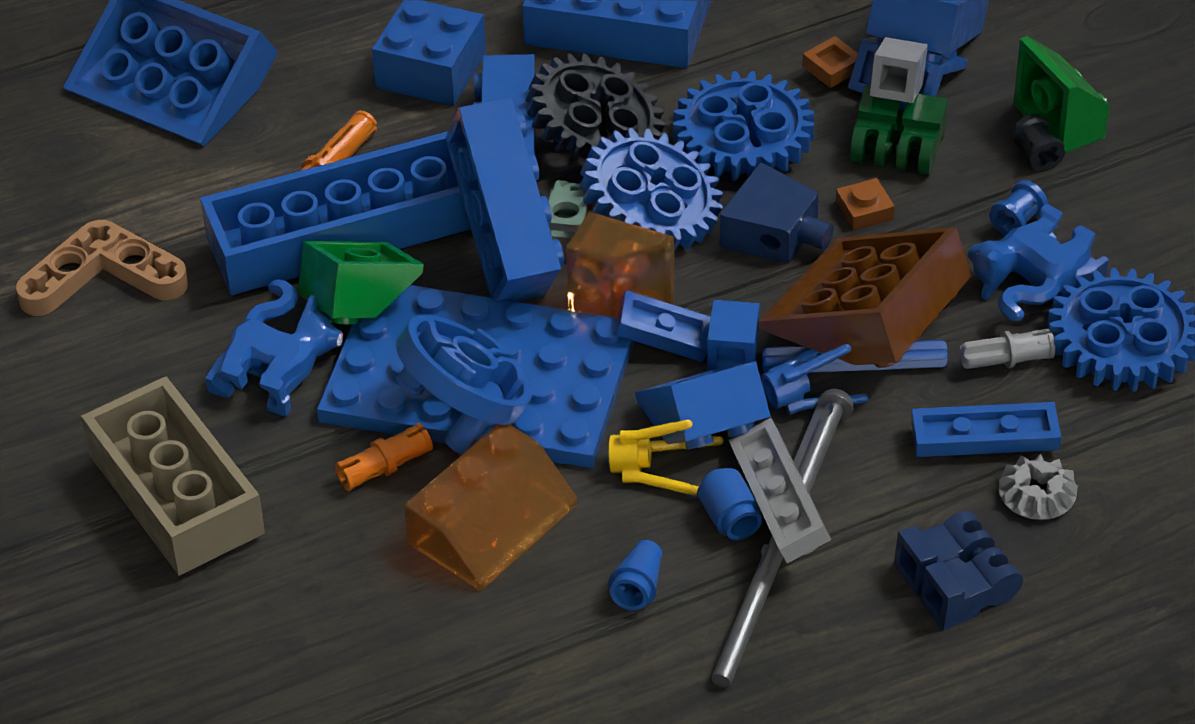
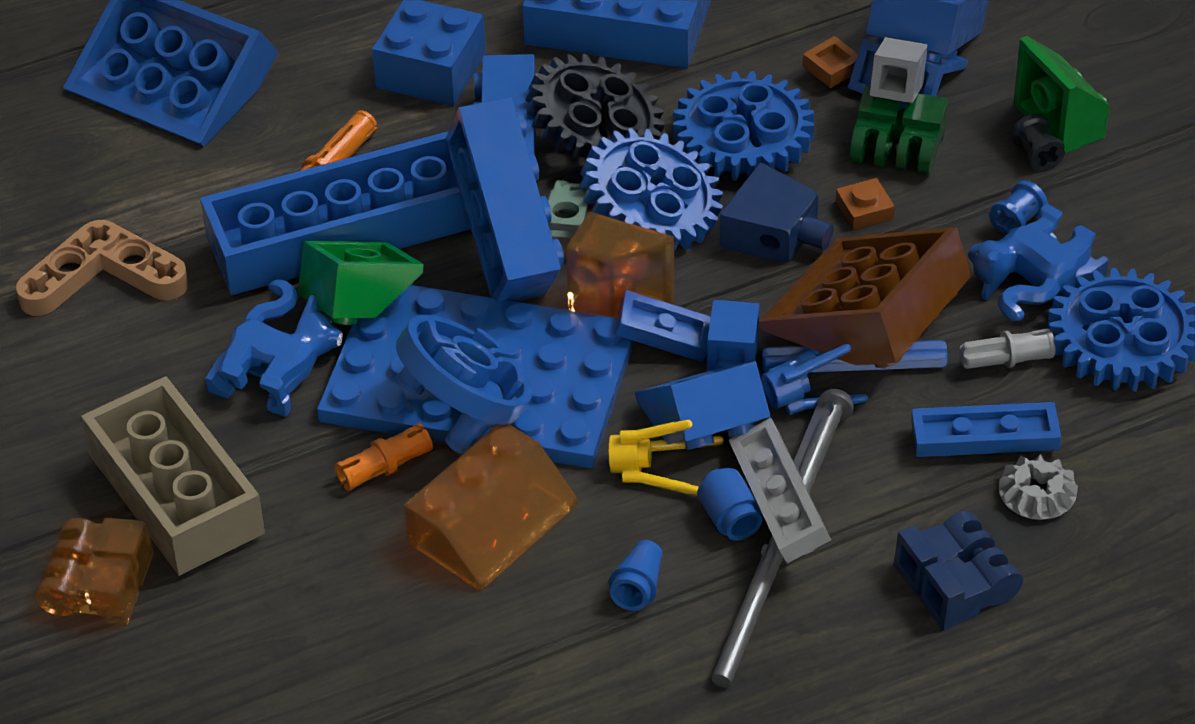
(97, 569): none -> clear orange legs

